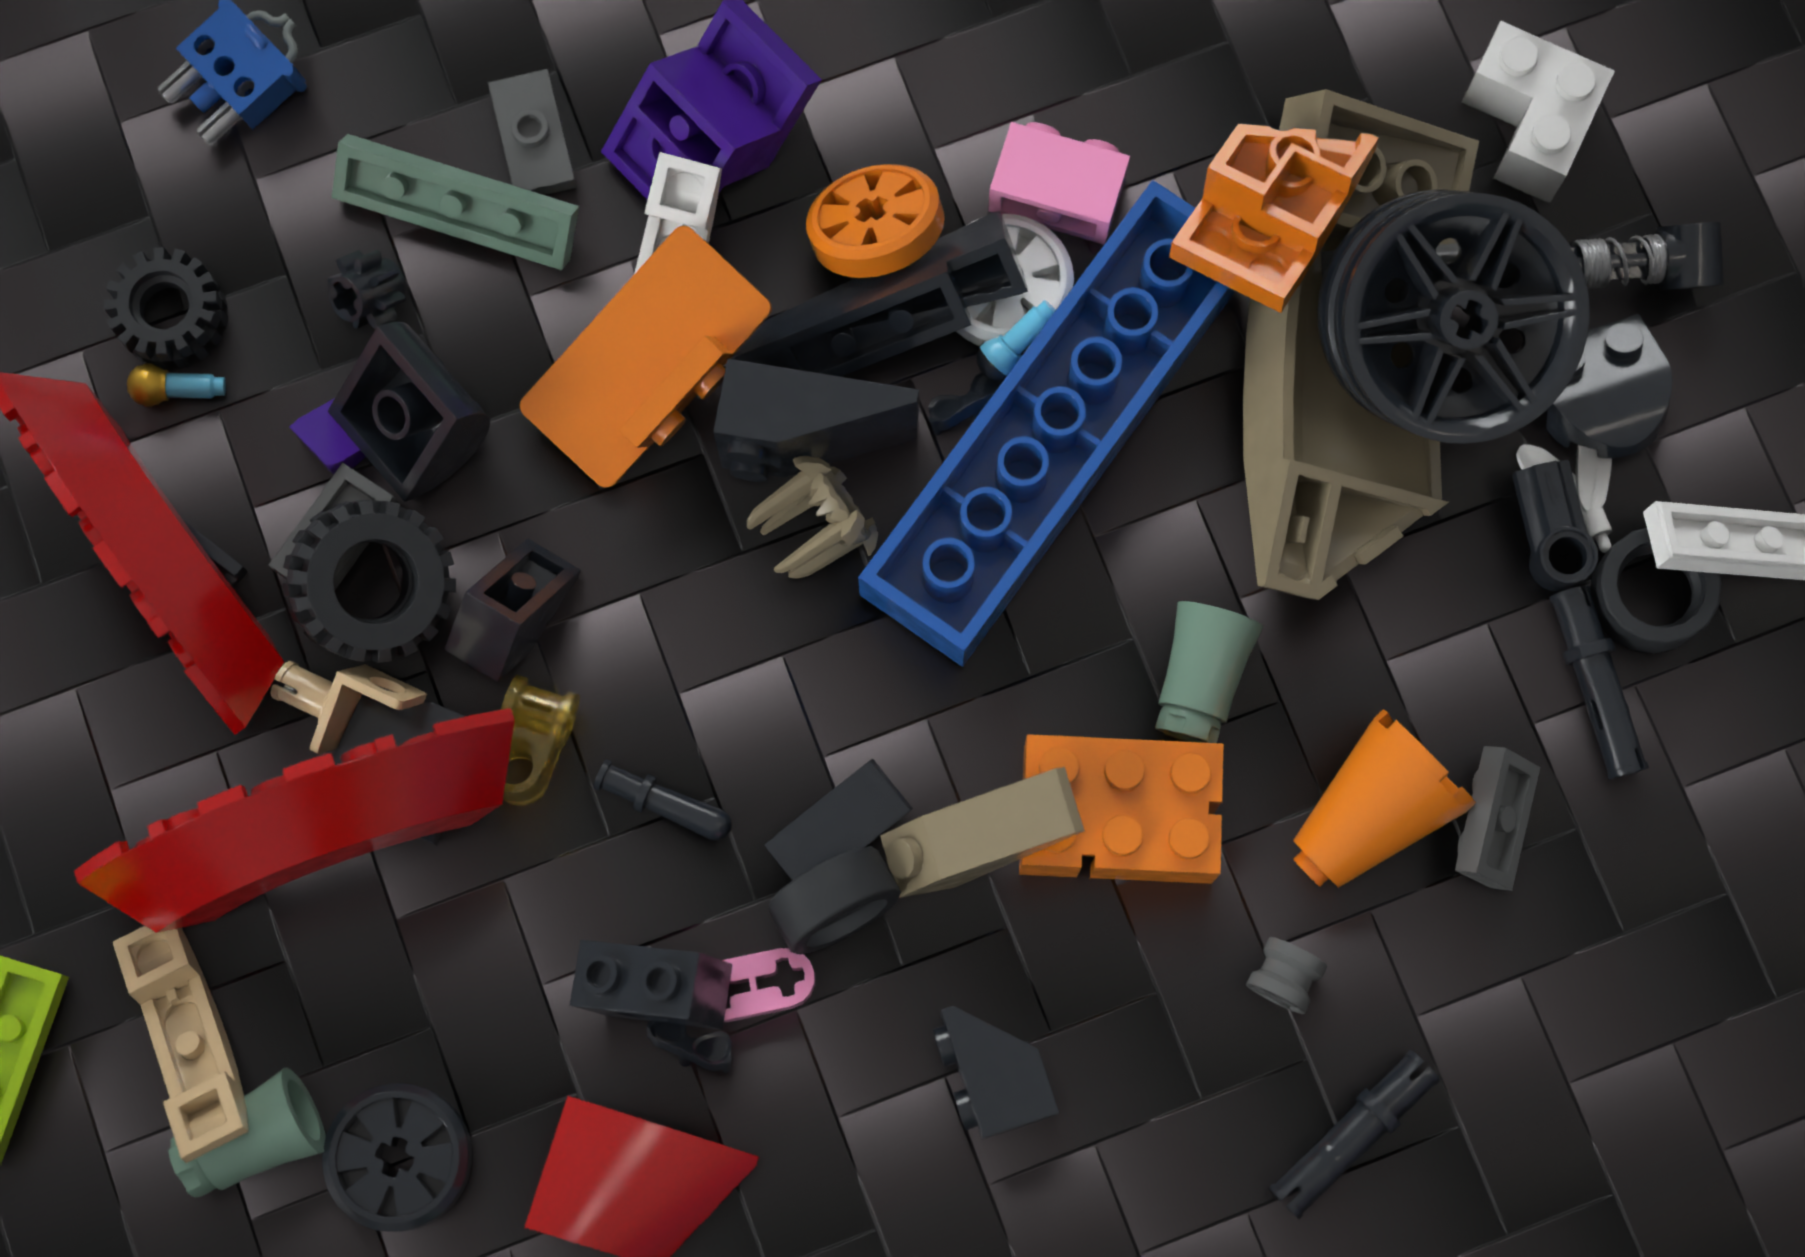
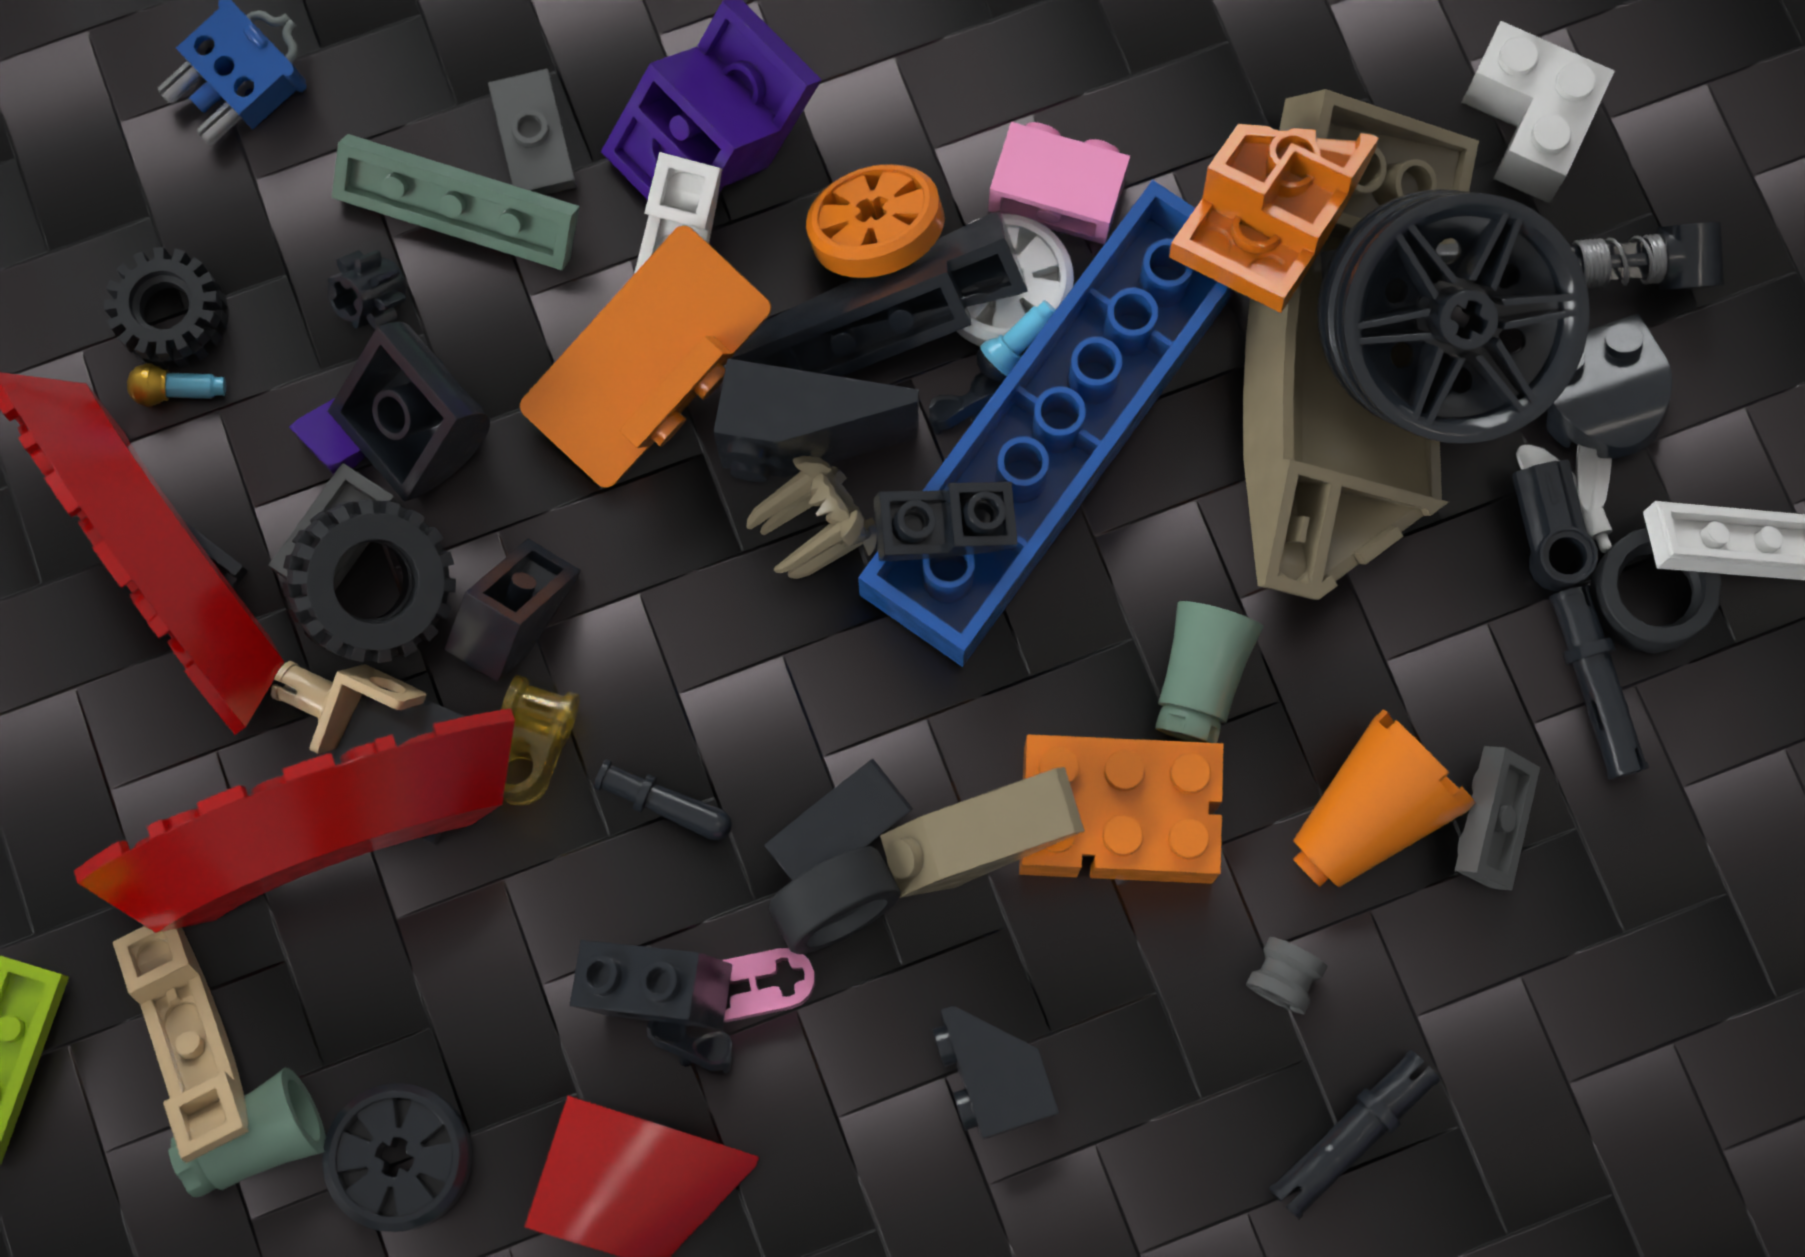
(945, 521): none -> black slope

